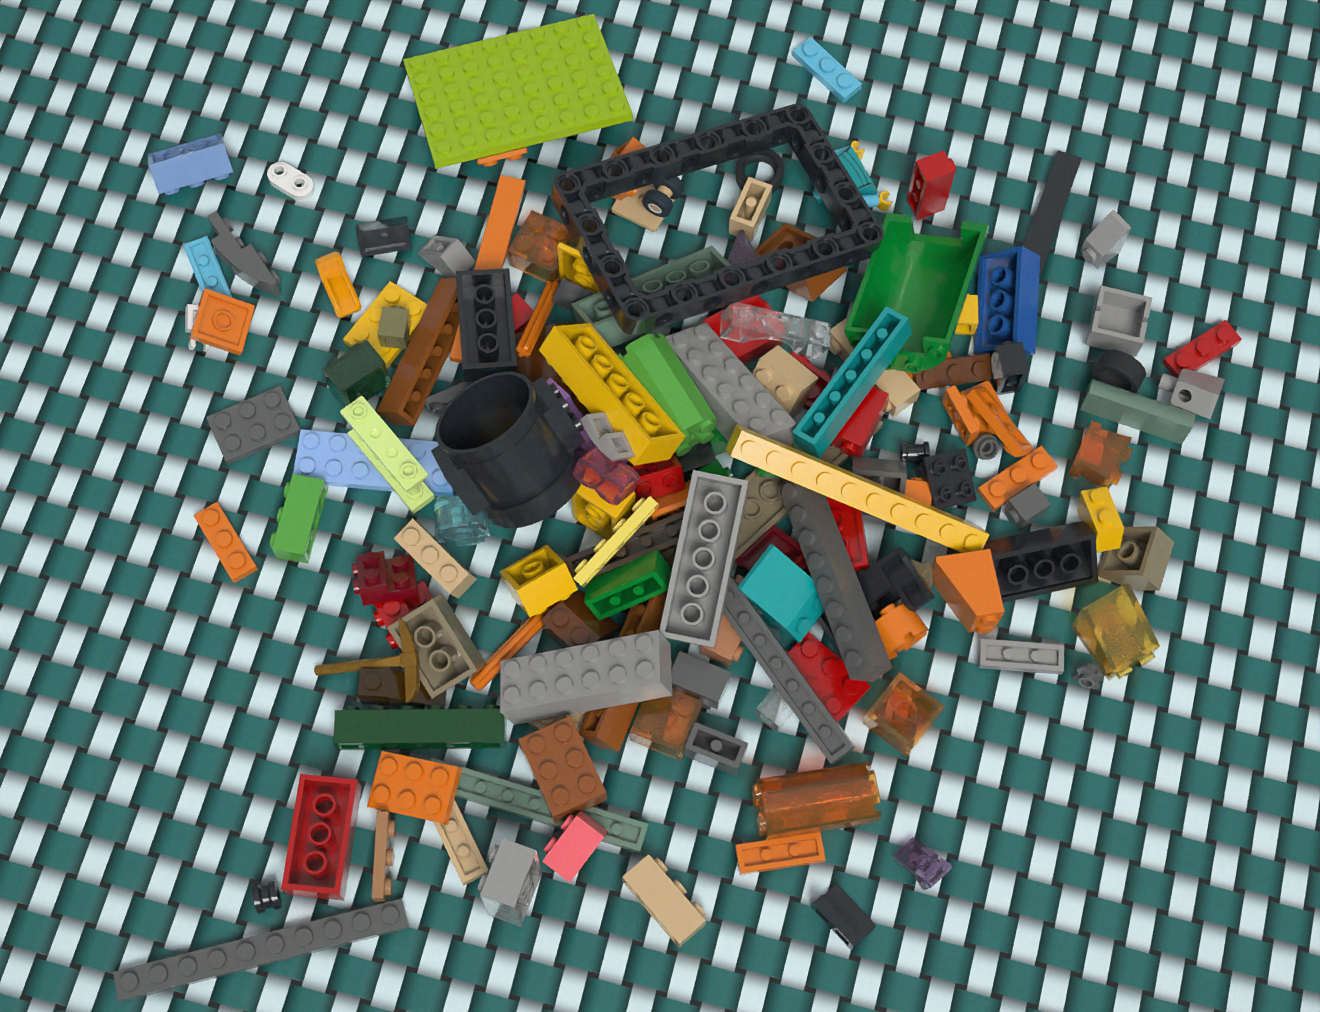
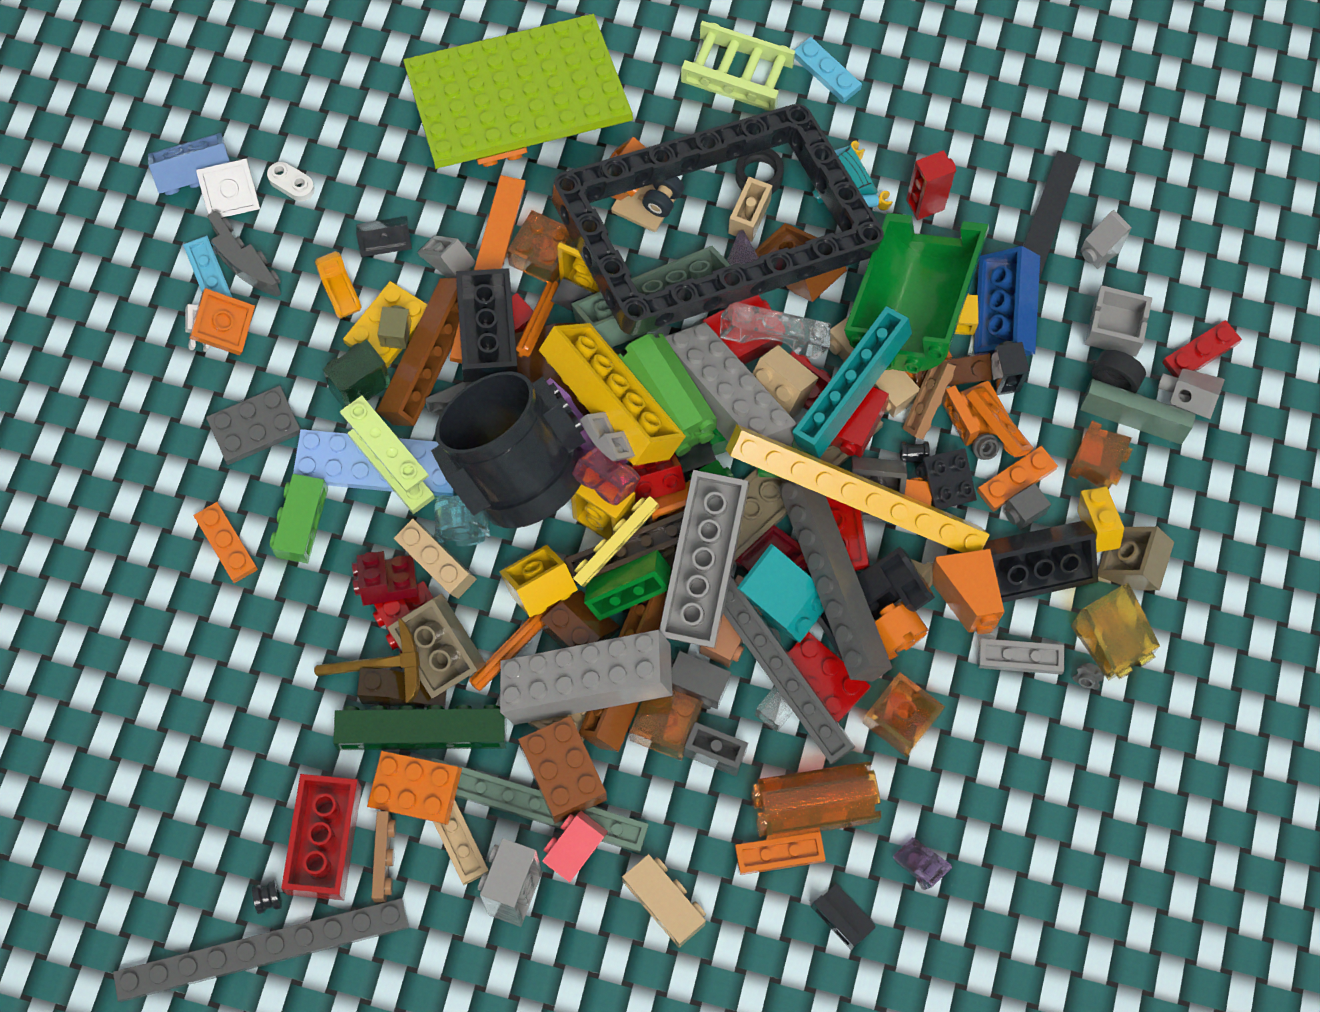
(228, 188): none -> plate
(730, 86): none -> yellowish green fence
(928, 399): none -> medium nougat plate

